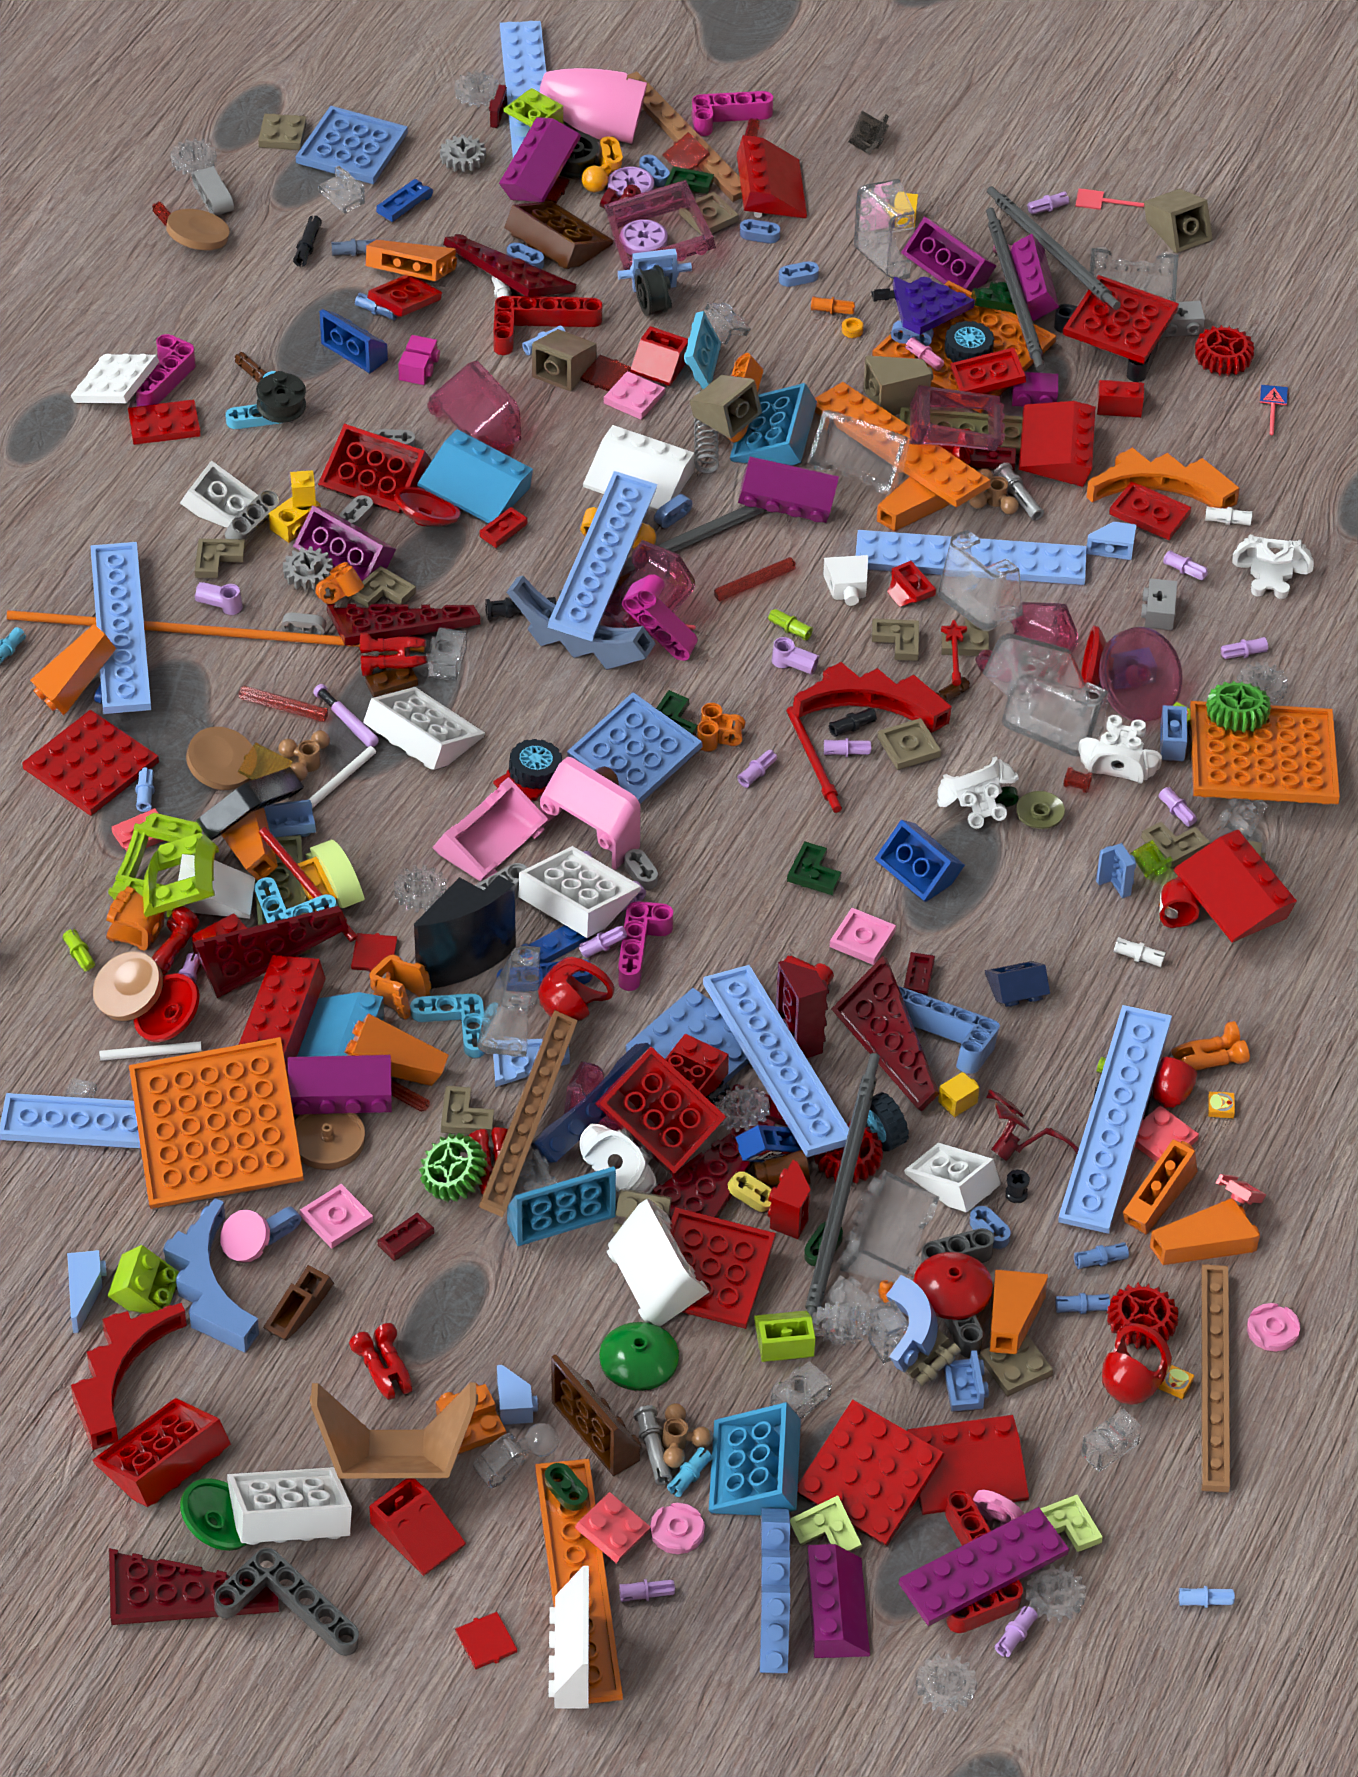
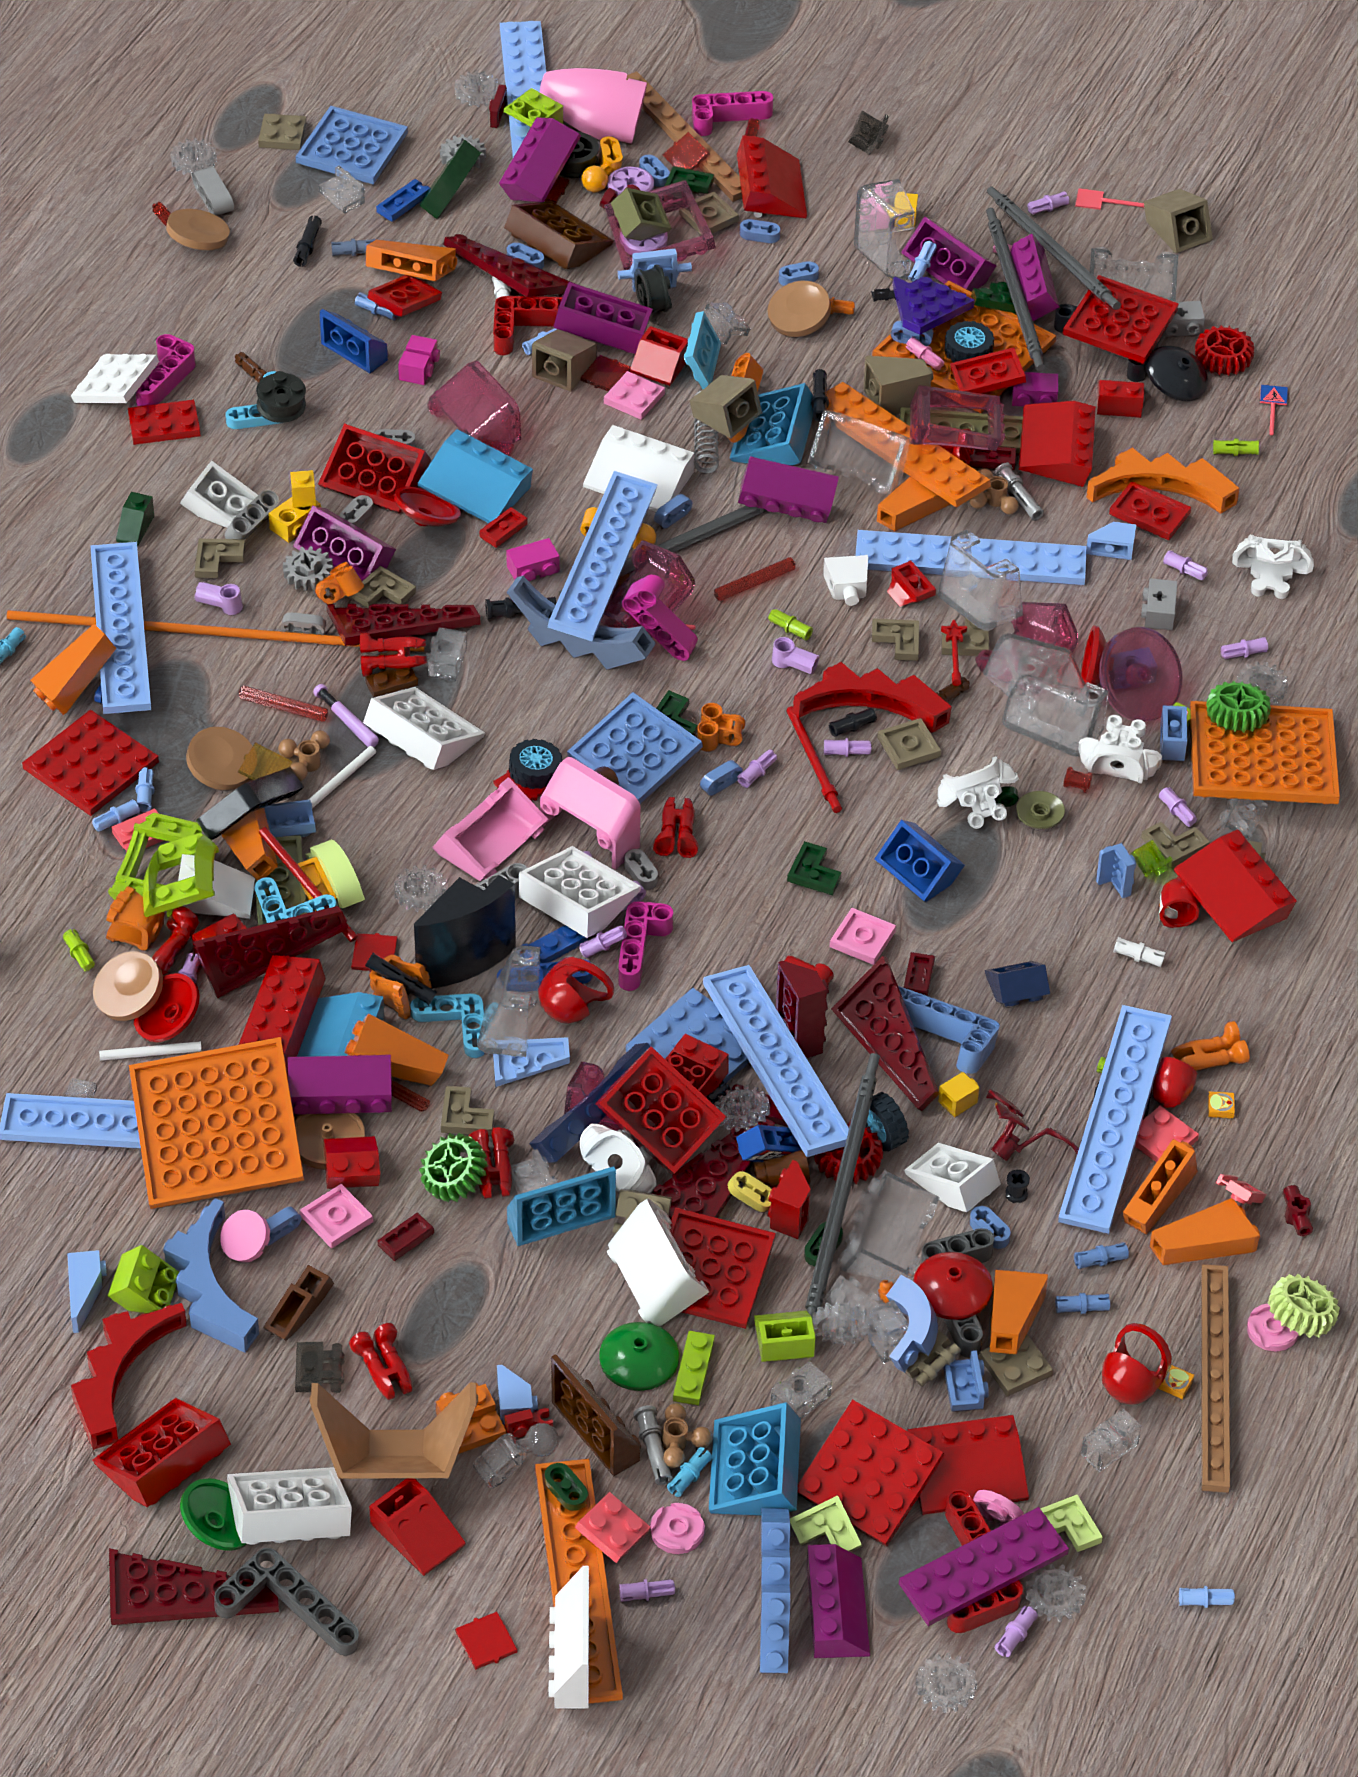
(116, 815): none -> light blue axle
(135, 518): none -> dark green slope
(310, 1362): none -> clear smoke plate
(351, 1162): none -> red slope
(393, 973): none -> black pin
(450, 179): none -> dark green slope
(520, 1422): none -> red plate
(528, 1114): medium nougat plate -> none
(533, 560): none -> dark pink piece
(602, 318): none -> magenta slope
(640, 214): none -> olive slope
(665, 841): none -> red piece
(693, 1368): none -> lime plate
(720, 777): none -> medium blue beam
(799, 308): none -> medium nougat piece
(820, 400): none -> black pin
(852, 327): light orange tile -> none
(922, 262): none -> light blue axle
(1142, 1308): red gear -> none
(1177, 373): none -> black dish
(1228, 516): white pin -> none
(1235, 447): none -> lime pin
(1297, 1210): none -> dark red axle
(1303, 1305): none -> yellowish green gear

